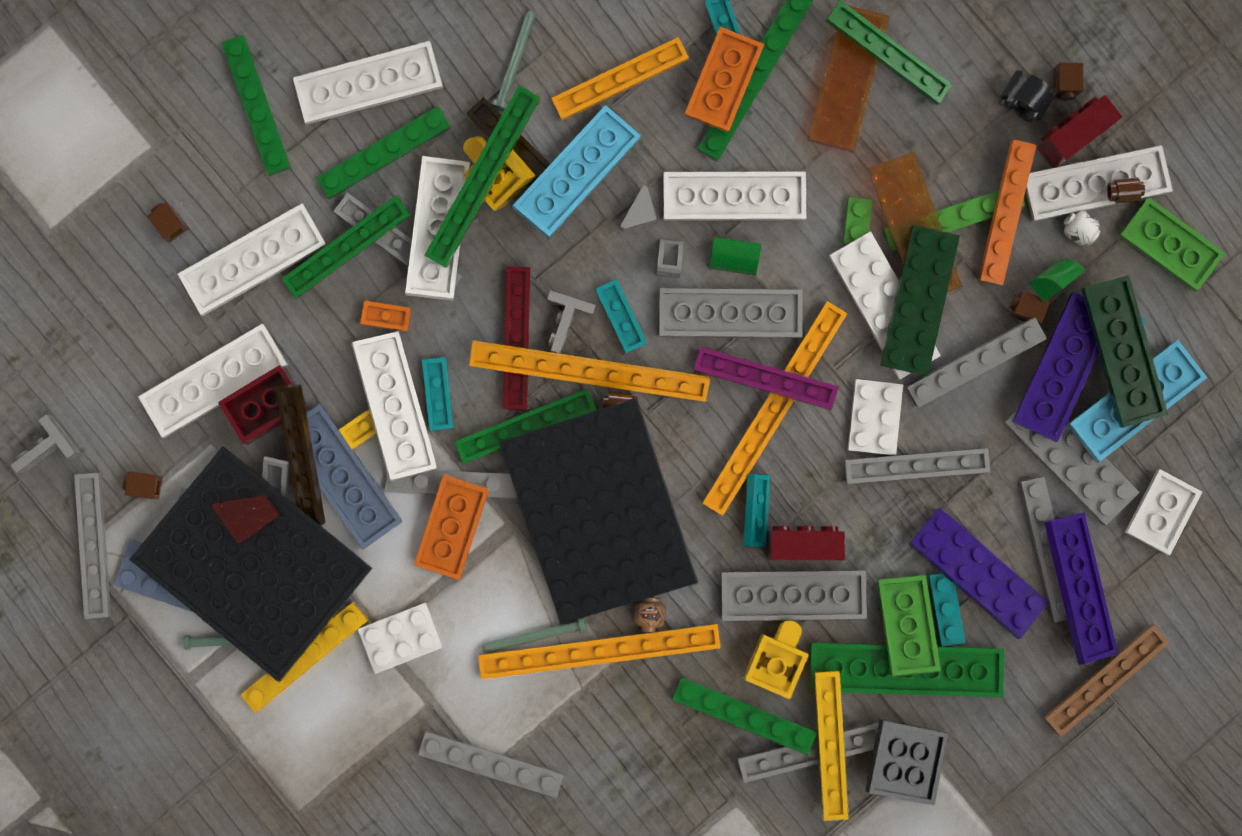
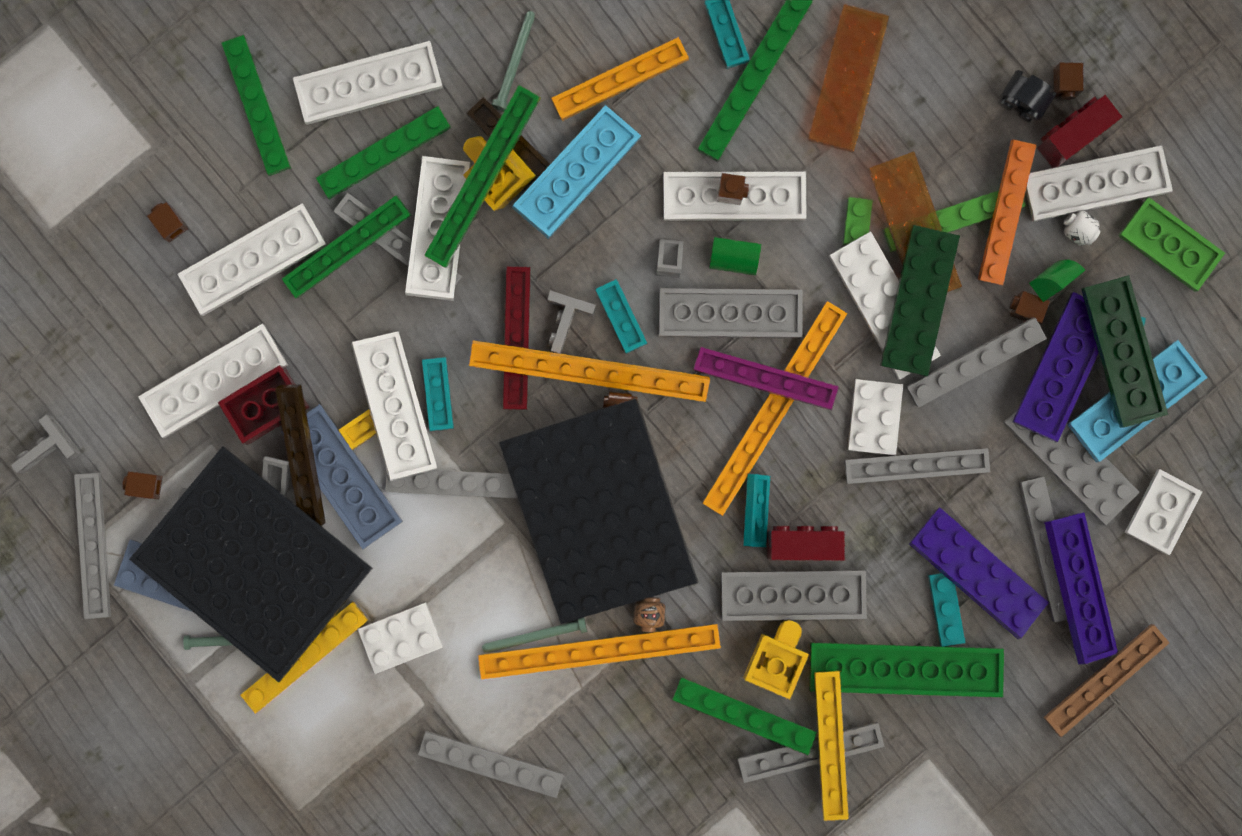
(246, 516): clear red wing -> none
(386, 316): orange plate -> none
(451, 526): orange plate -> none
(488, 440): green plate -> none
(641, 212): light grey slope -> none
(724, 79): orange plate -> none
(732, 189): none -> reddish brown brick
(888, 52): green plate -> none
(906, 762): plate -> none
(908, 626): bright green plate -> none
(1125, 190): reddish brown brick -> none

